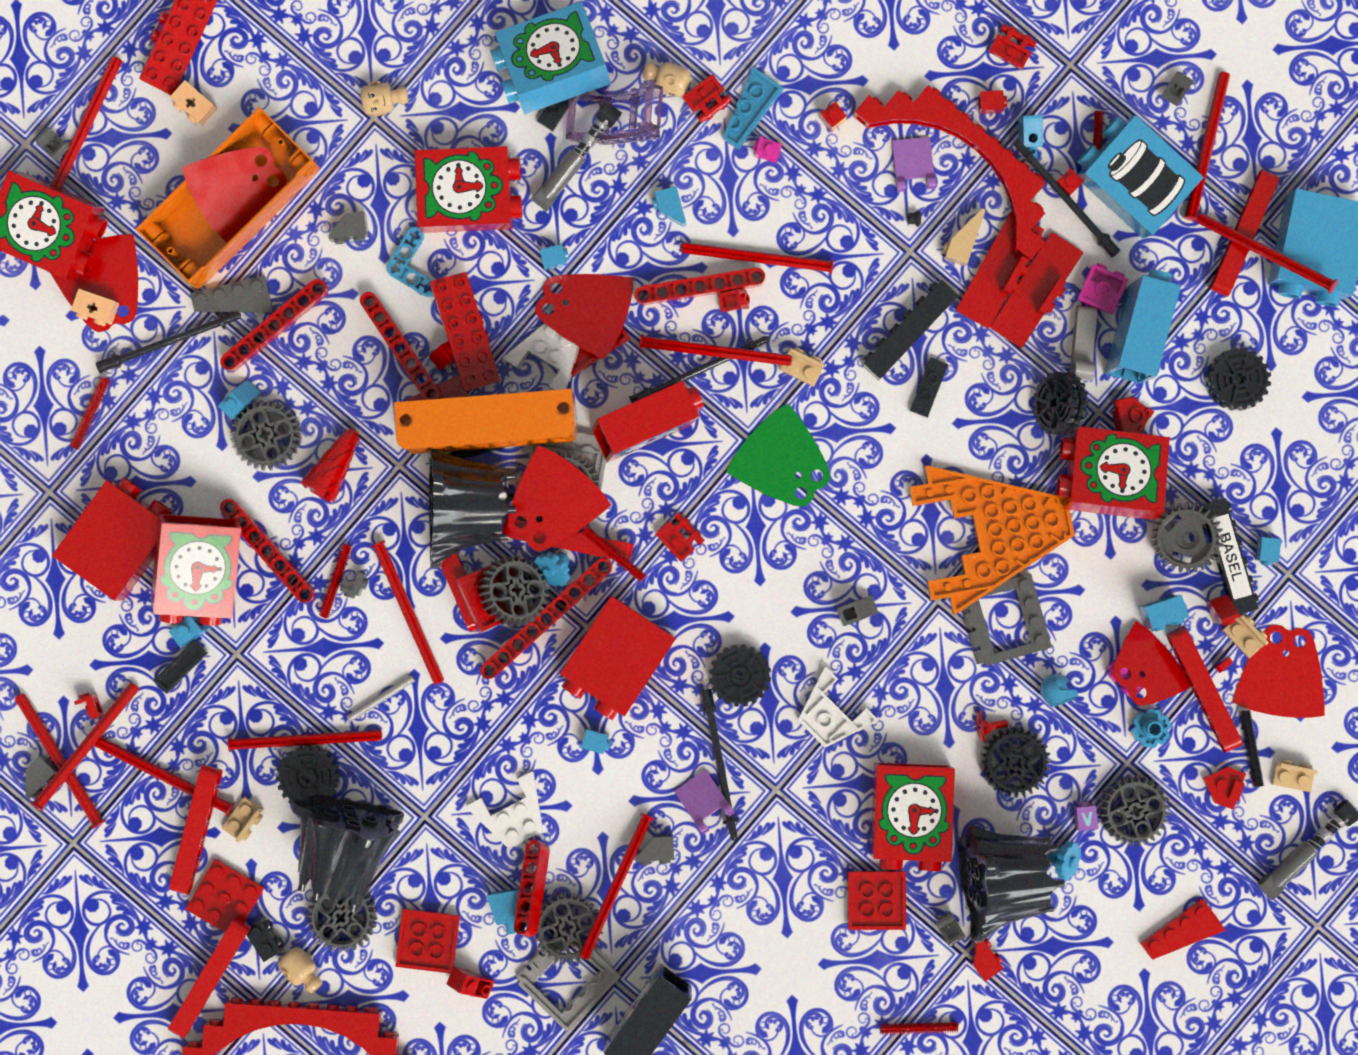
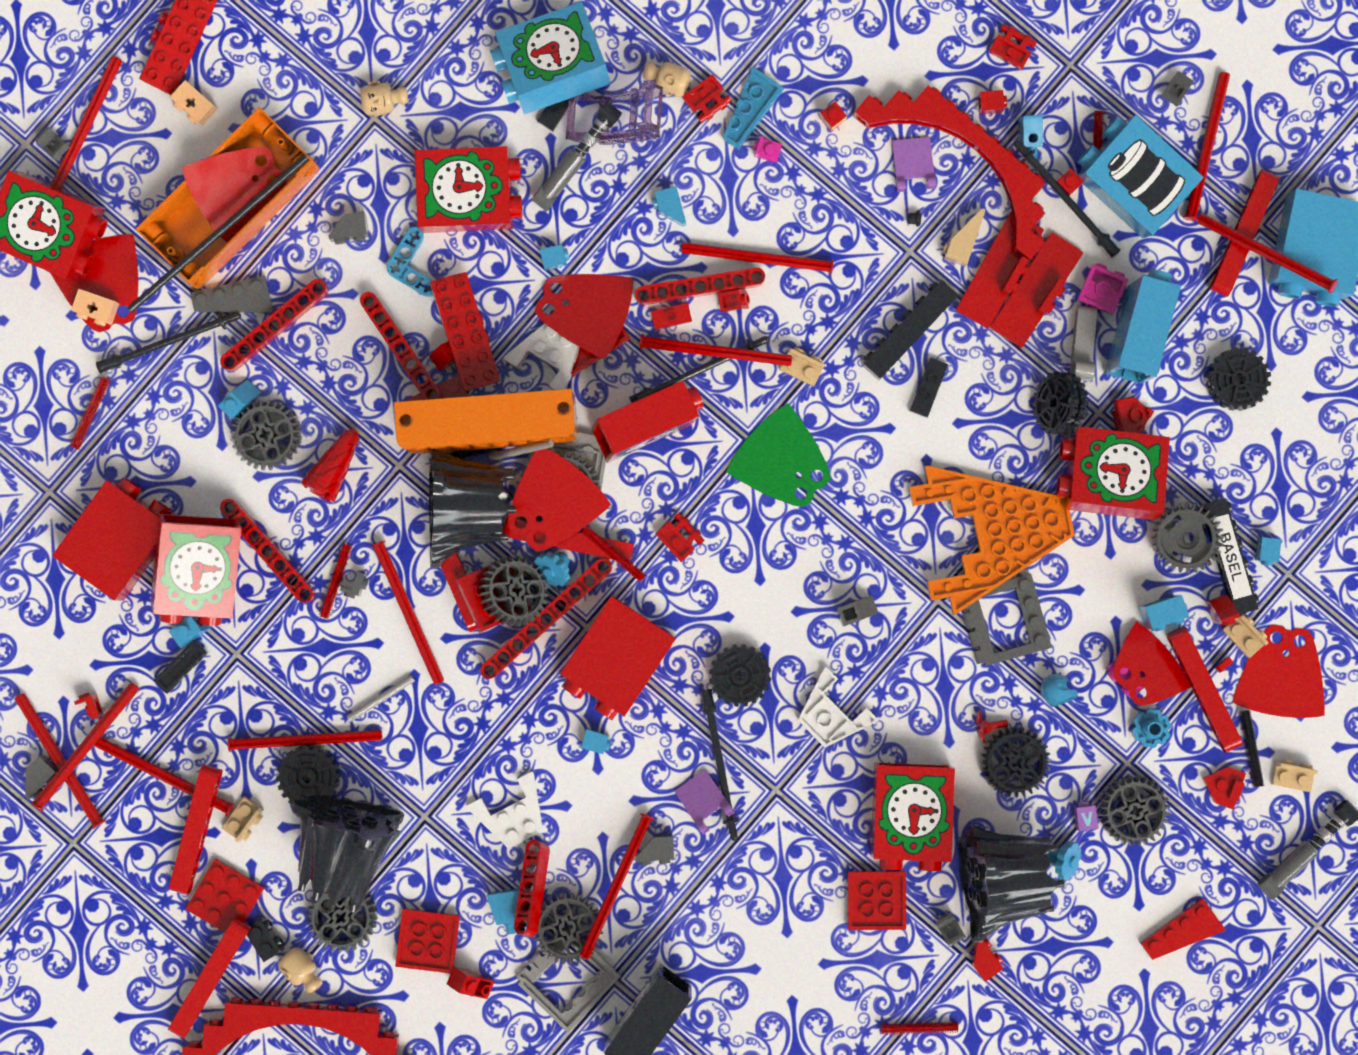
(217, 233): none -> black piece
(521, 450): none -> light grey bar
(671, 316): none -> red plate

